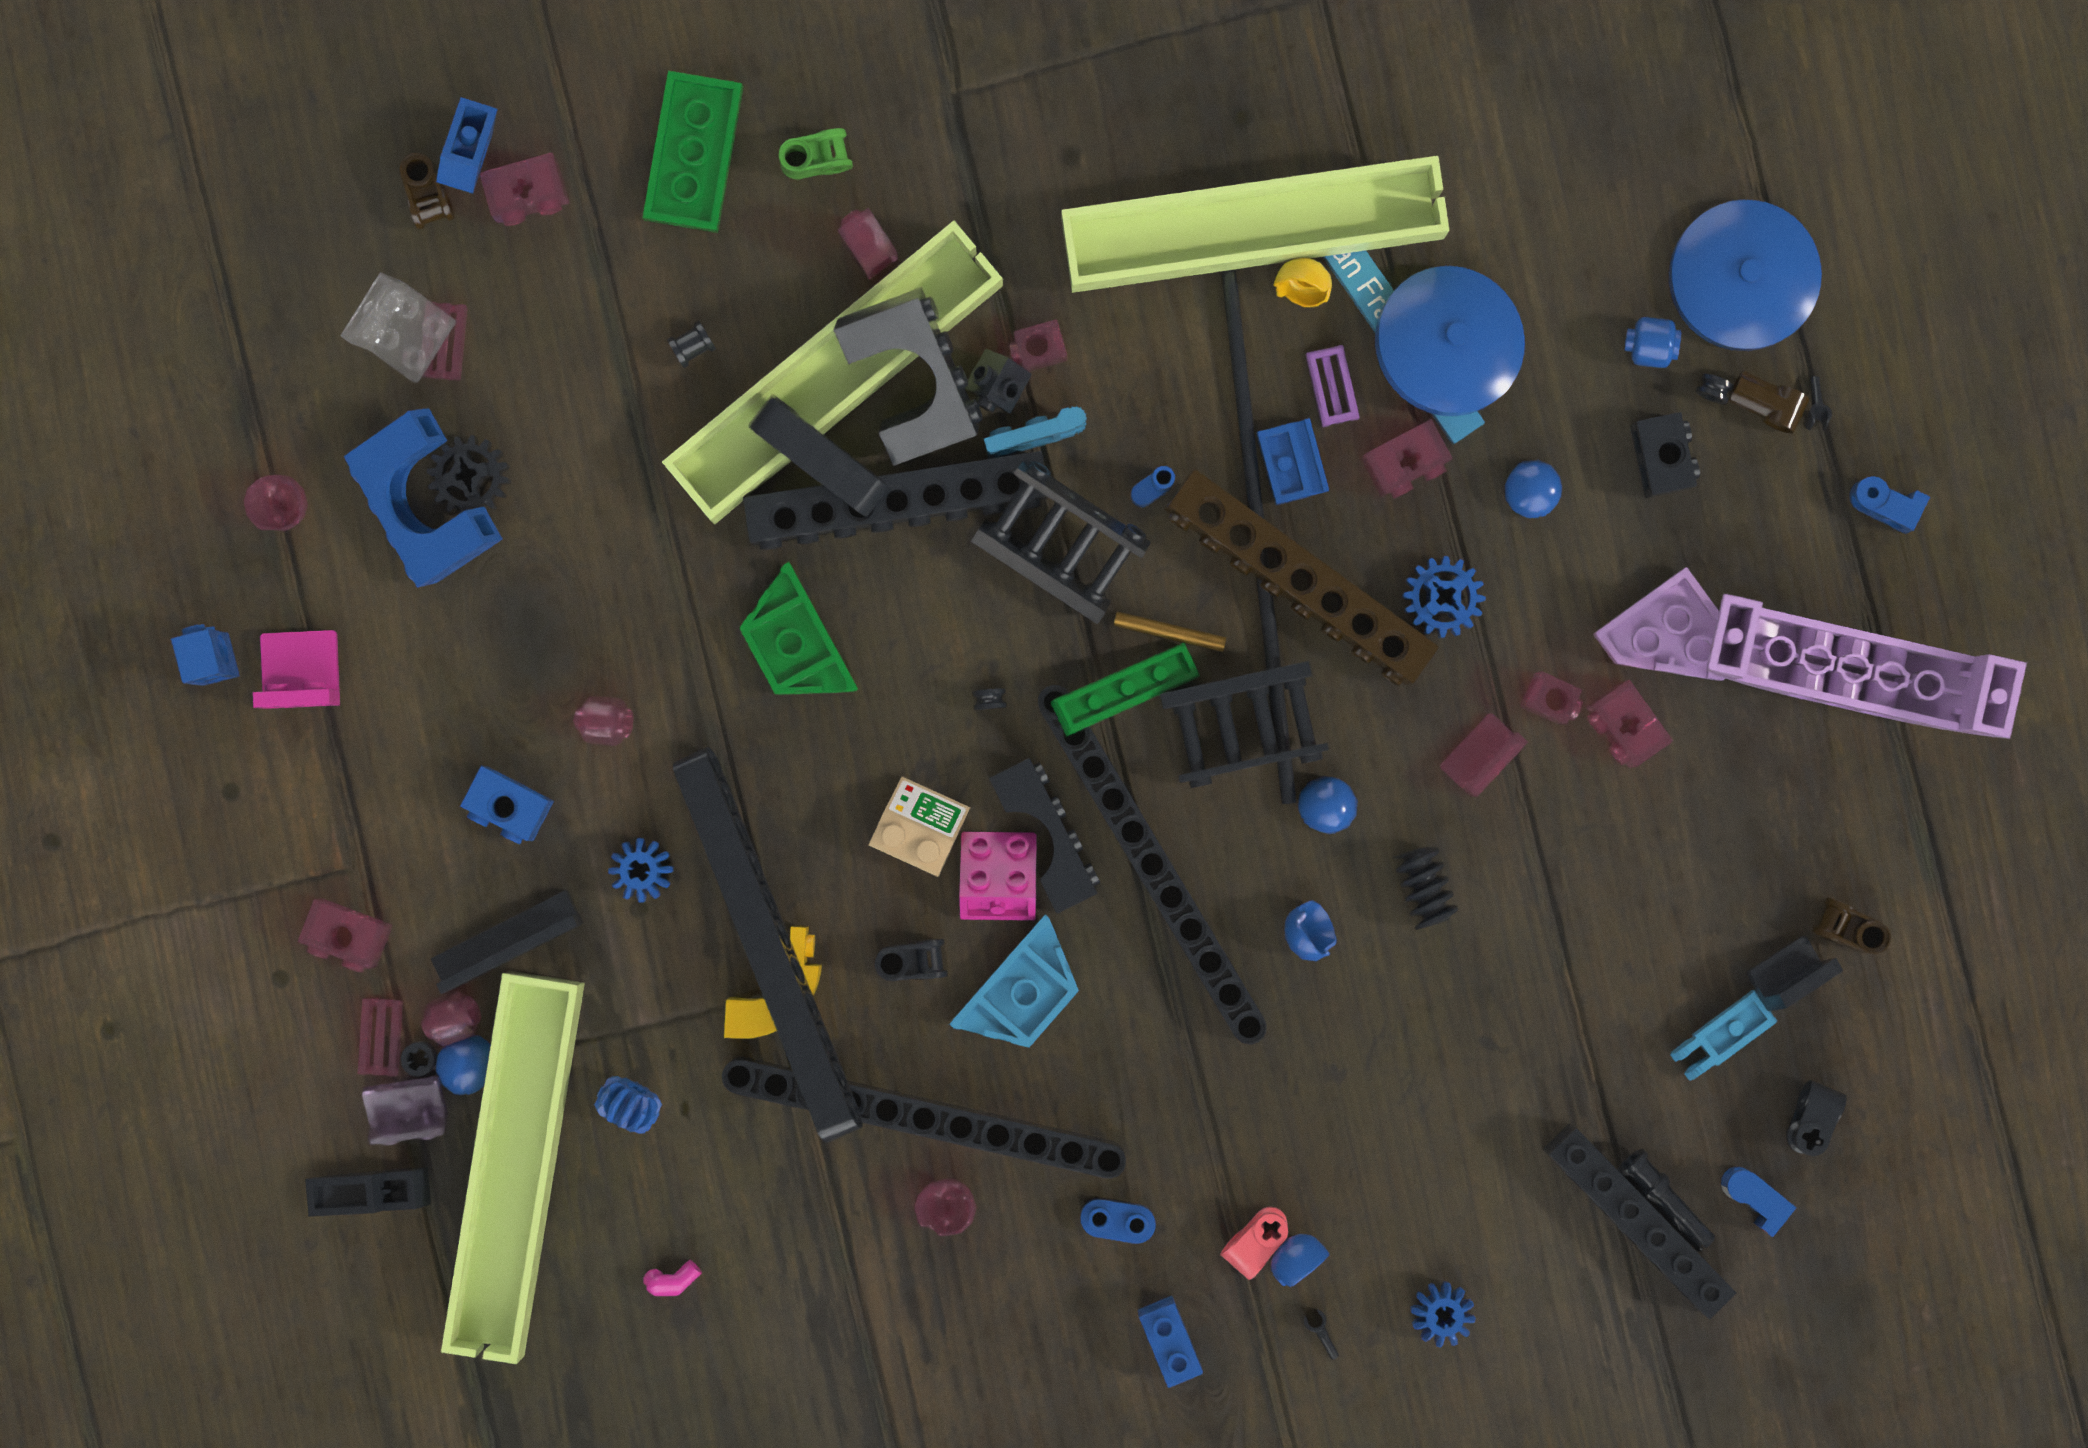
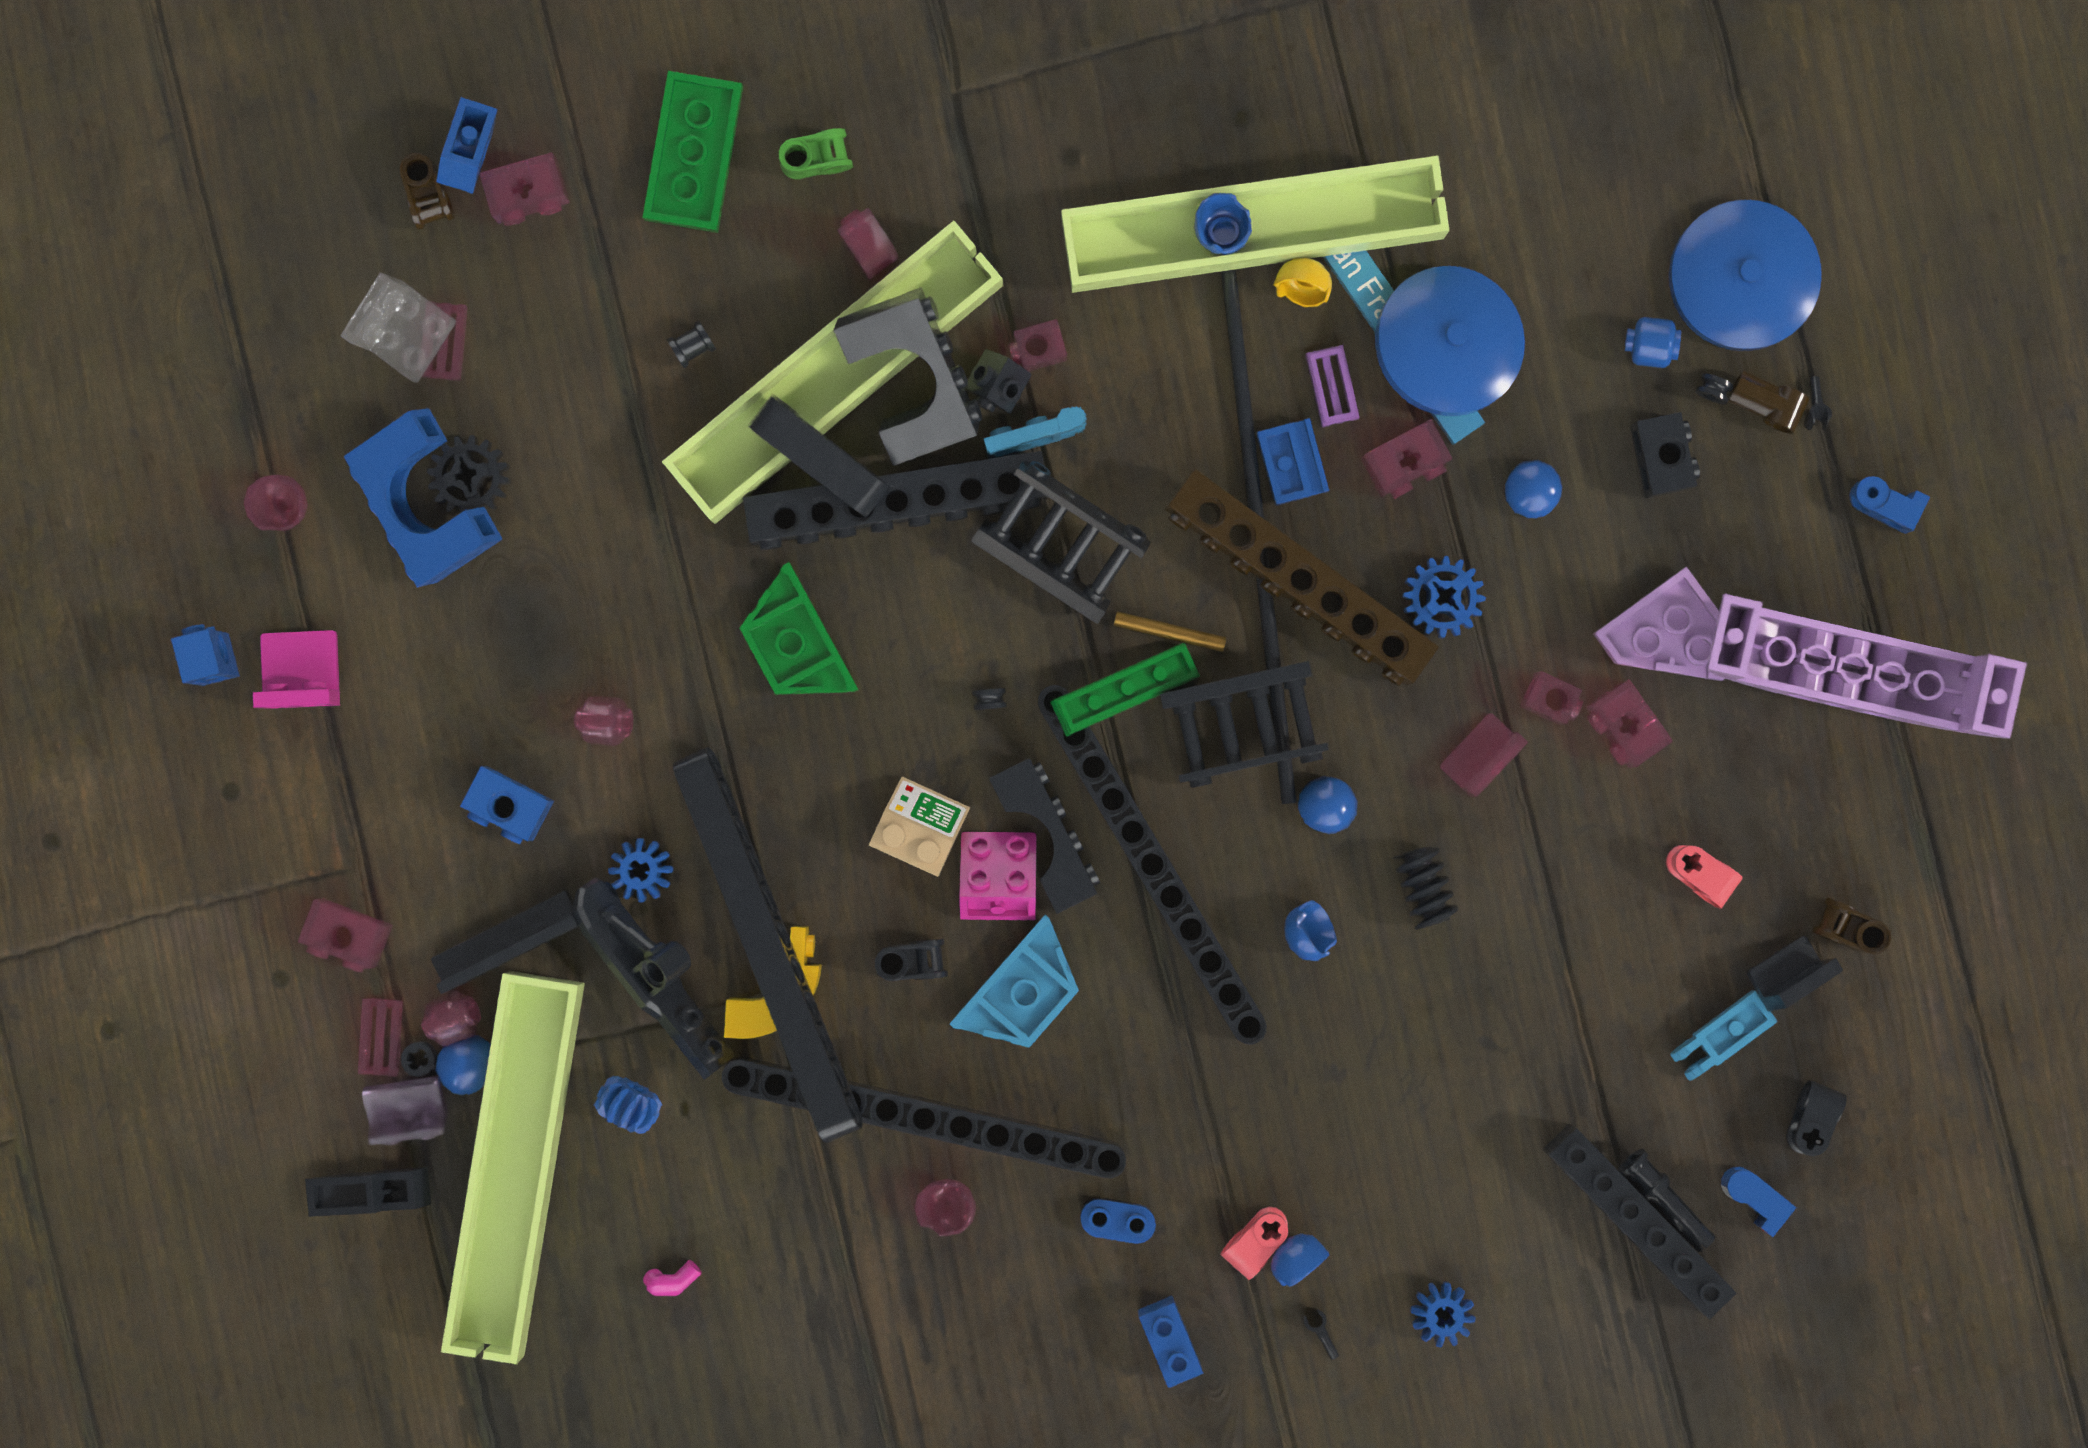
(649, 973): none -> black piece
(1149, 489): blue piece -> none
(1222, 224): none -> blue hair
(1707, 877): none -> coral piece

